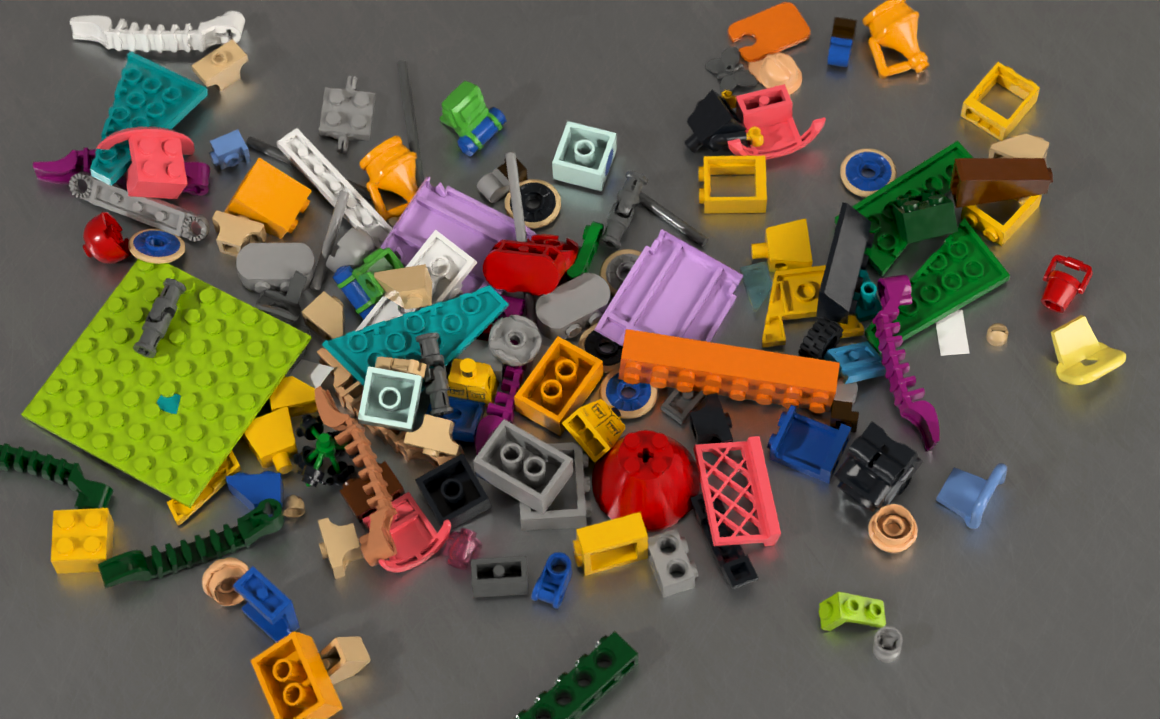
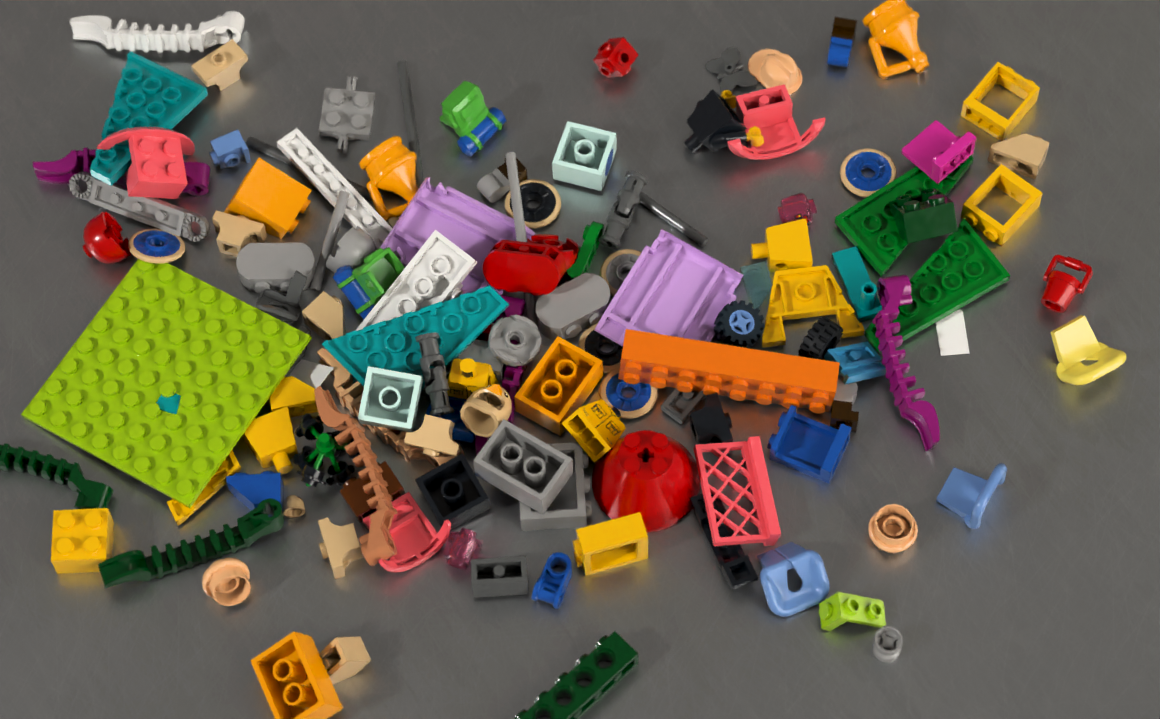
(159, 318): dark grey piece -> none
(266, 605): blue panel -> none
(401, 365): tan piece -> none
(407, 286): tan slope -> none
(486, 410): none -> tan piece
(615, 57): none -> red brick
(664, 564): light grey brick -> none
(733, 166): yellow window -> none
(739, 316): none -> black wheel
(773, 30): orange piece -> none
(774, 579): none -> medium blue piece
(797, 208): none -> clear pink head
(844, 266): black slope -> none
(876, 468): black piece -> none
(939, 150): none -> dark pink bracket
(997, 334): tan hinge -> none
(998, 179): reddish brown slope -> none

